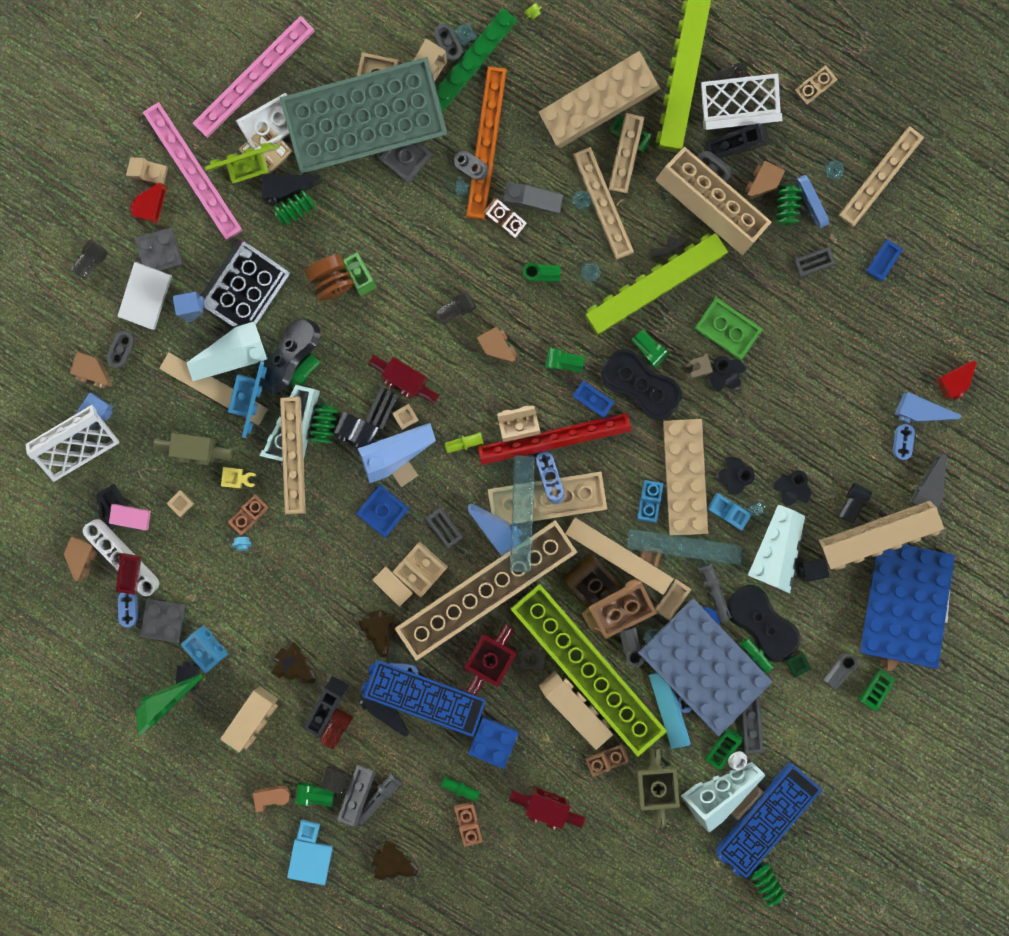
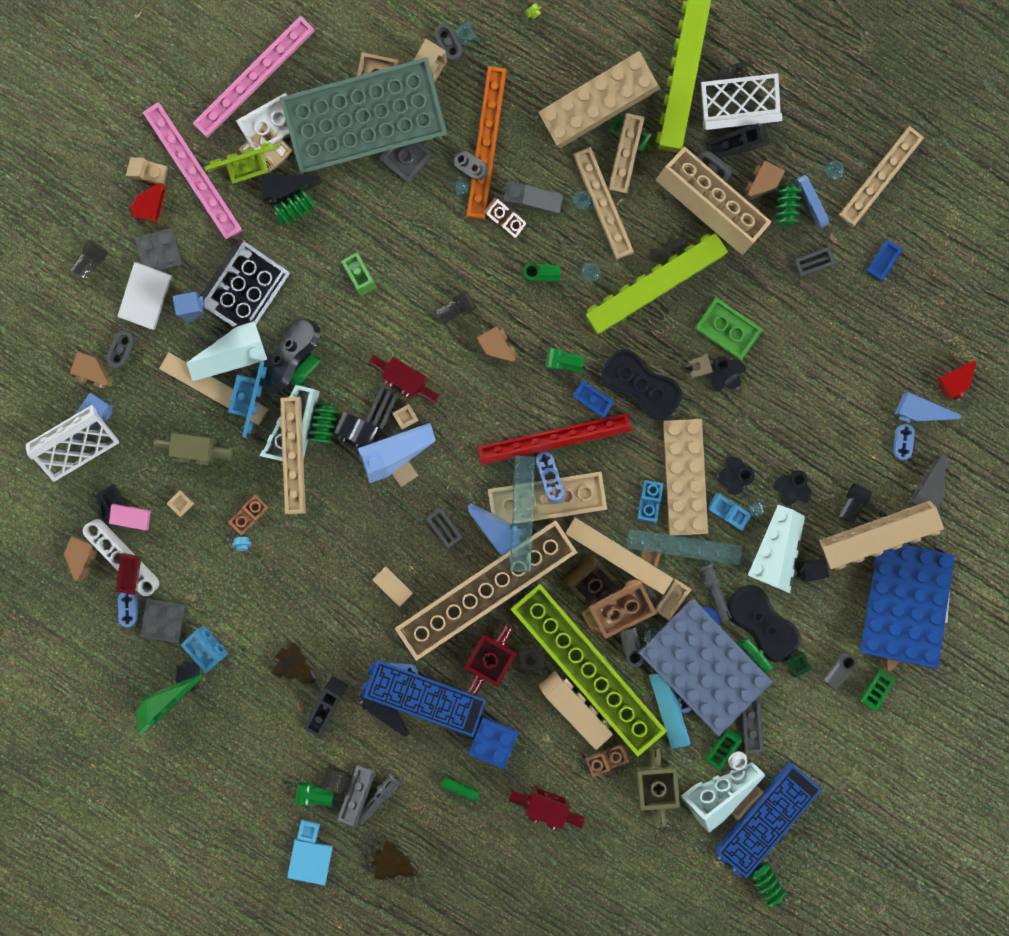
(234, 478): light yellow plate -> none
(250, 719): tan brick -> none
(274, 795): nougat leg -> none
(331, 281): dark orange wheel -> none
(337, 725): clear red piece -> none
(379, 629): dark brown rock -> none
(382, 511): blue tile -> none
(420, 569): tan slope -> none
(464, 443): lime axle -> none
(468, 824): nougat slope -> none
(475, 57): green plate -> none
(518, 423): tan bracket -> none
(652, 351): green piece -> none
(816, 85): tan slope -> none

